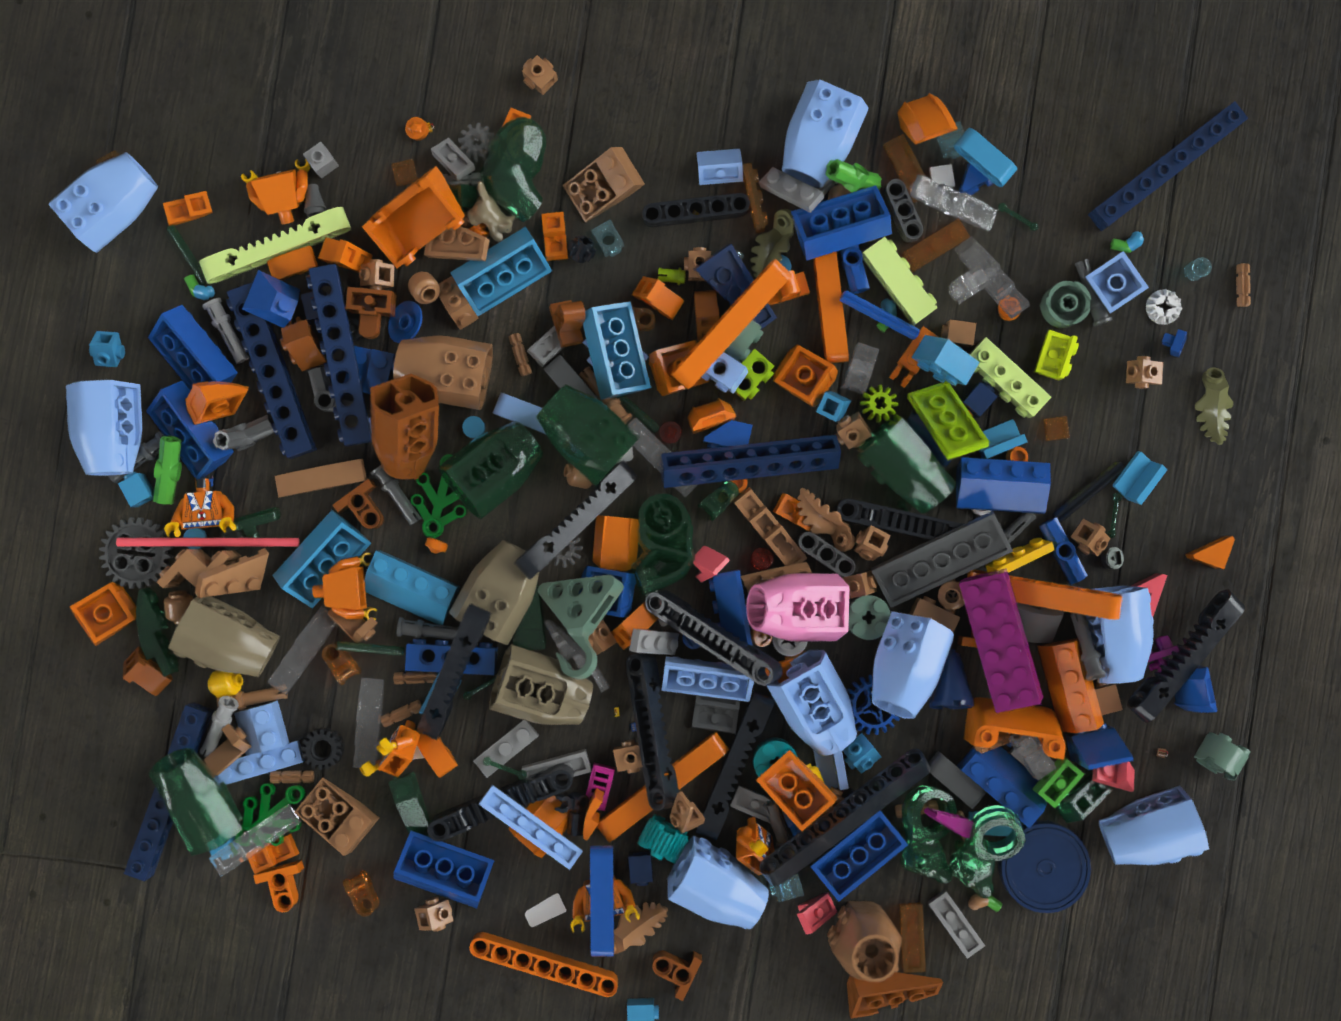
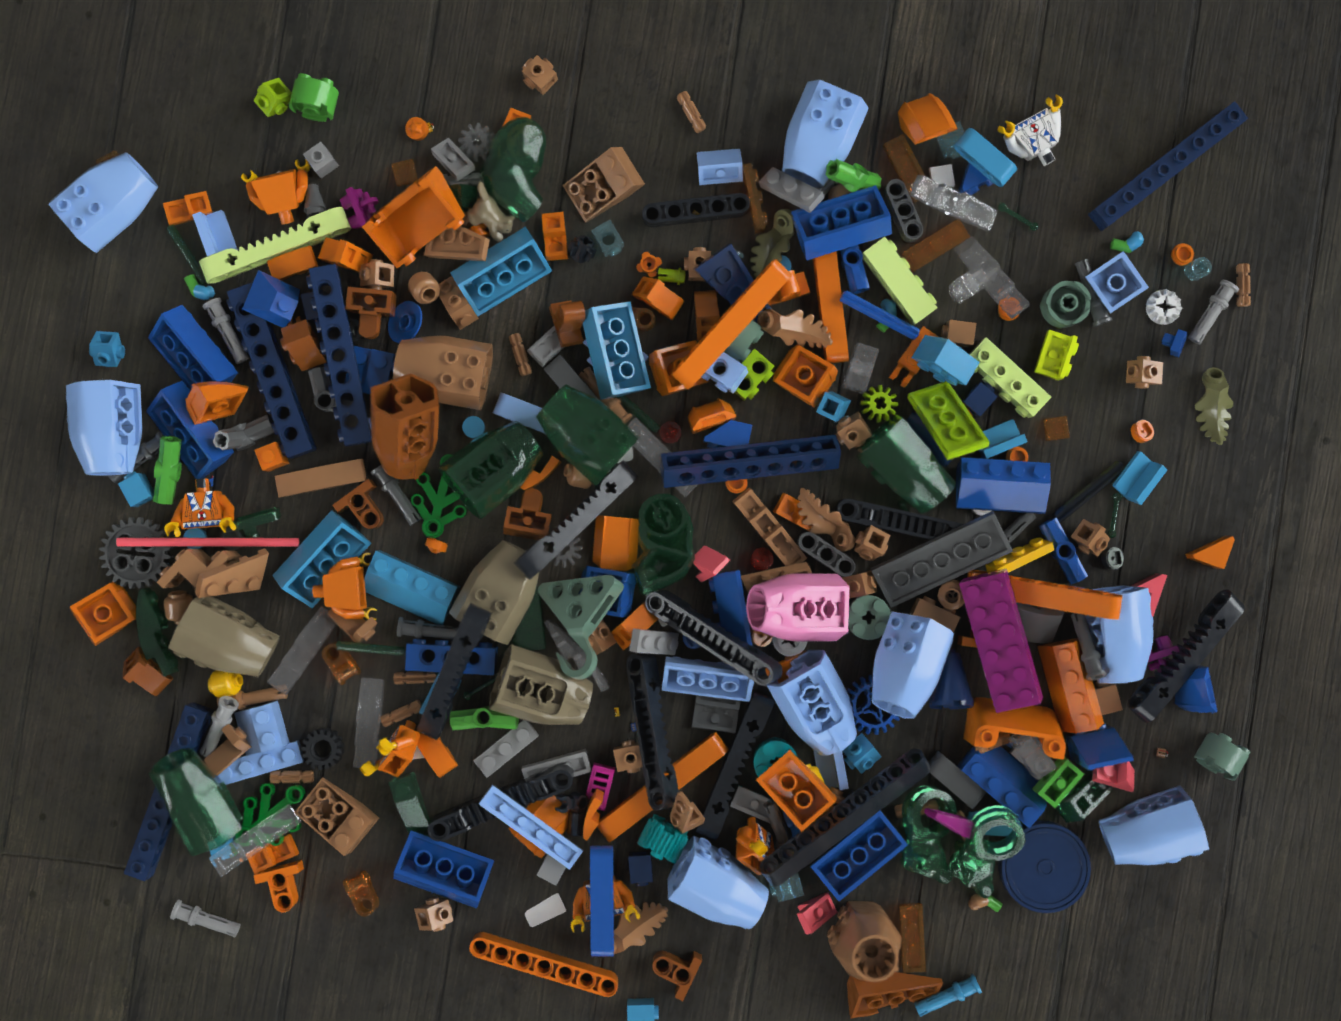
(194, 916): none -> light grey pin
(214, 232): none -> light blue panel
(271, 457): none -> orange brick
(273, 97): none -> lime brick
(314, 98): none -> bright green brick
(362, 206): none -> magenta hips
(471, 719): none -> bright green piece
(521, 774): clear green hinge -> none
(528, 519): none -> dark orange brick
(536, 478): none -> orange slope
(551, 870): none -> light grey brick
(647, 258): none -> orange plate
(691, 111): none -> medium nougat axle
(717, 502): clear green piece -> none
(795, 327): none -> medium nougat plant
(956, 924): light grey plate -> none
(956, 992): none -> dark azure pin
(1036, 134): none -> torso
(1142, 431): none -> orange tile
(1182, 254): none -> orange plate
(1217, 303): none -> light grey pin

